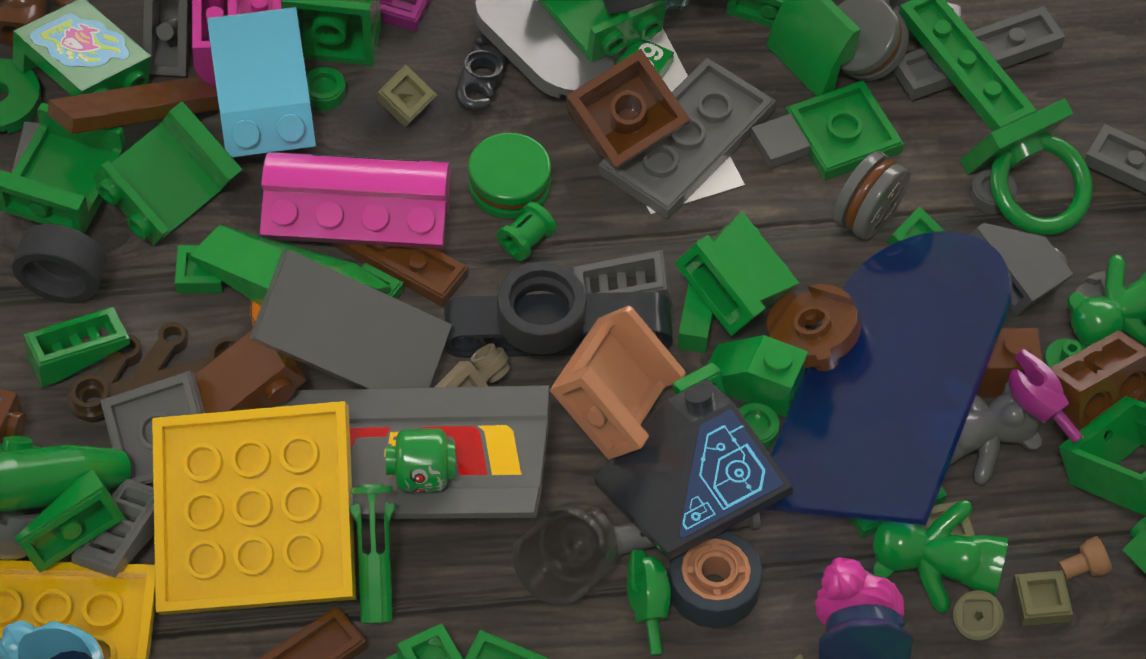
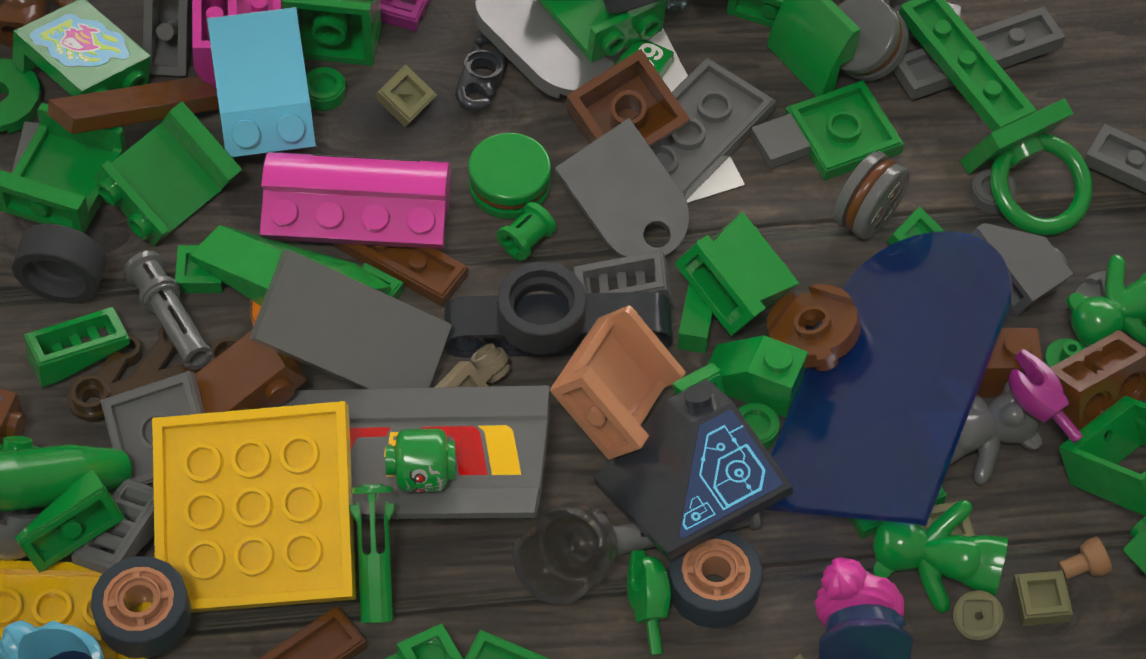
(148, 631): none -> wheel
(159, 295): none -> dark grey pin
(625, 191): none -> dark grey tile

